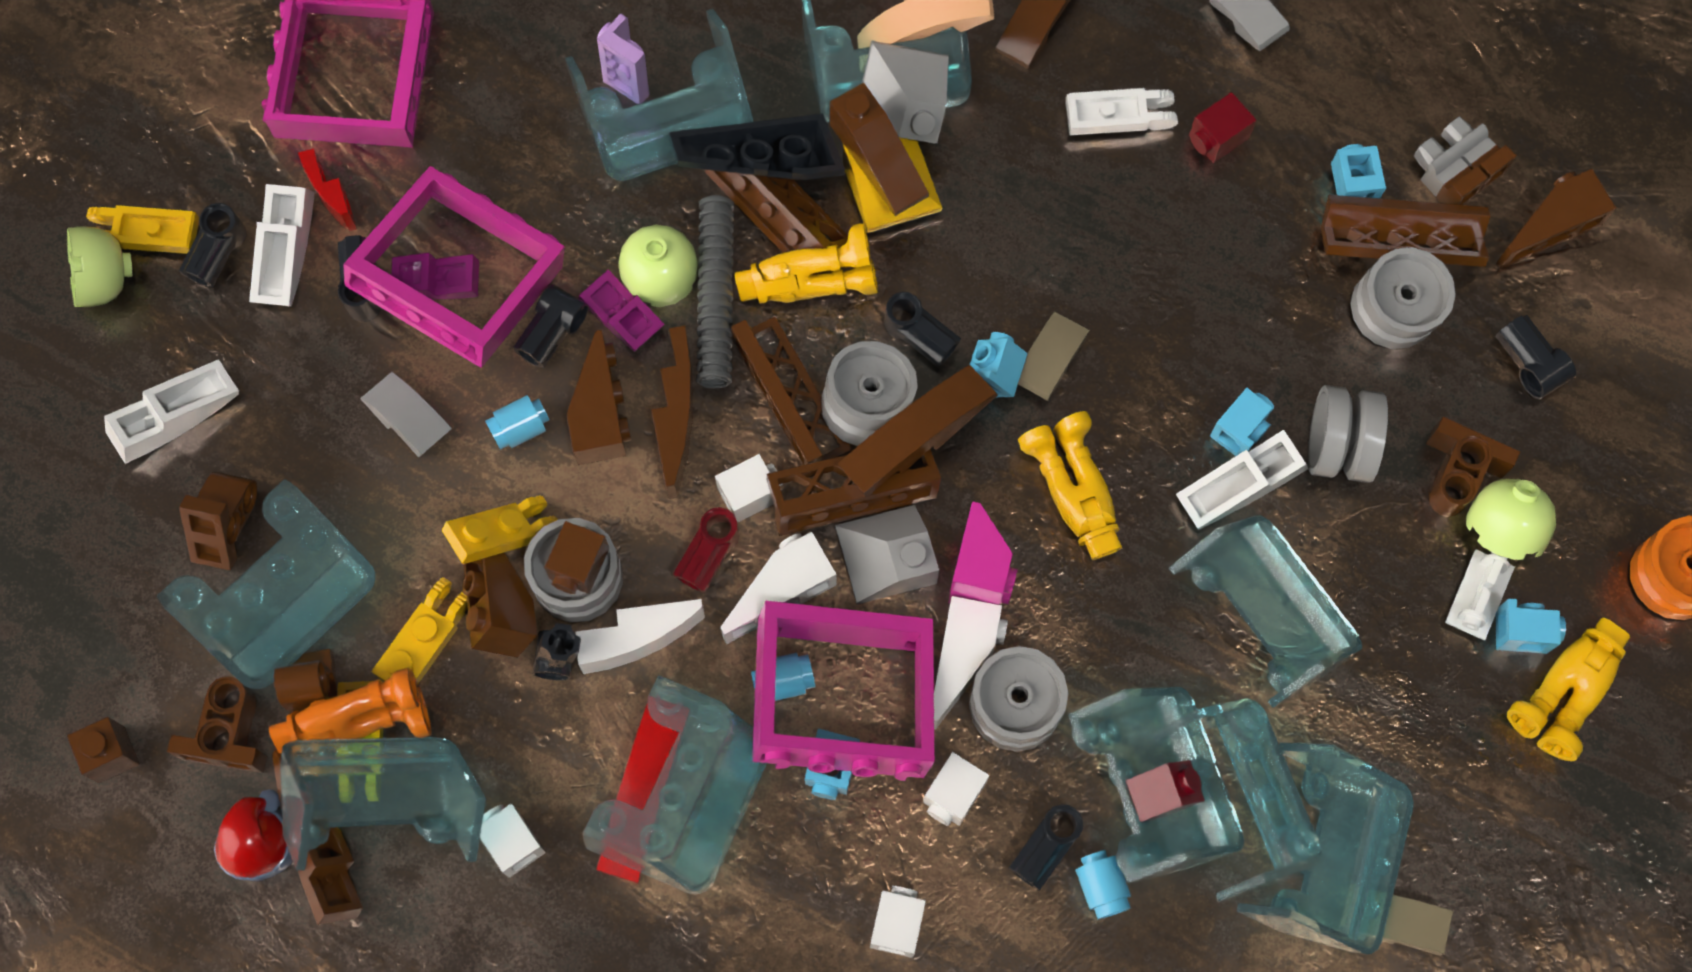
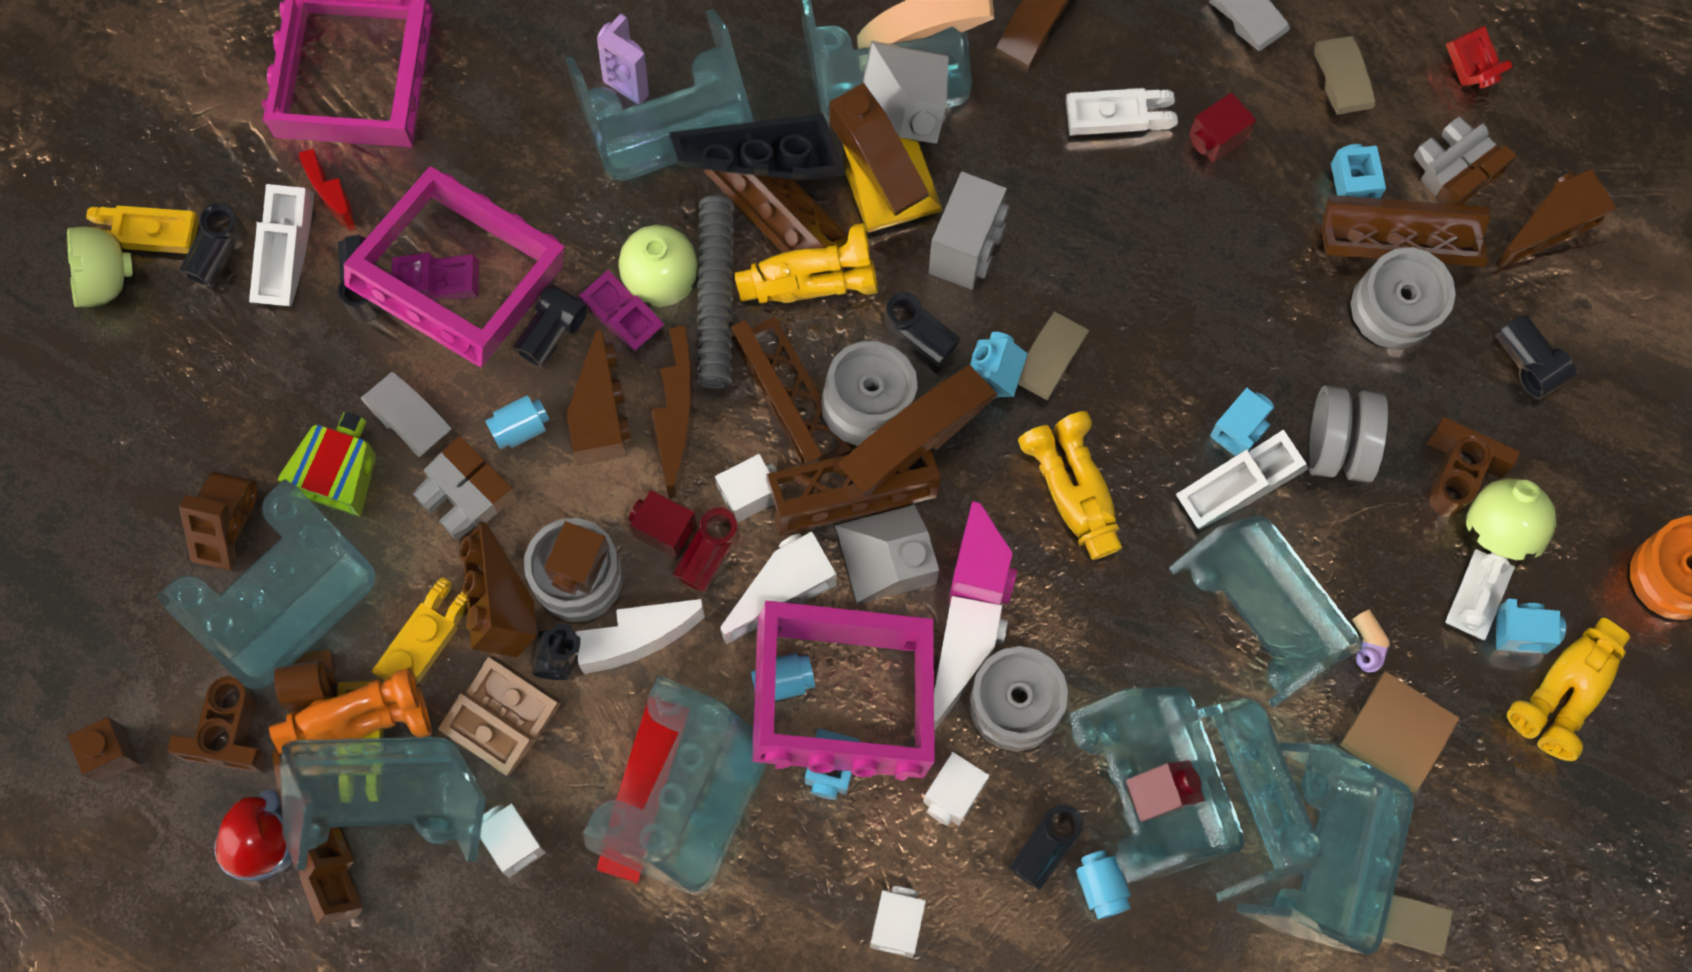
(169, 410): white slope -> none
(333, 465): none -> torso
(468, 485): none -> light grey hips
(496, 529): yellow hinge -> none
(500, 715): none -> medium nougat slope
(662, 523): none -> dark red brick
(968, 231): none -> light grey brick
(1345, 74): none -> dark tan slope
(1374, 642): none -> arm
(1399, 731): none -> medium nougat slope
(1476, 59): none -> red bracket

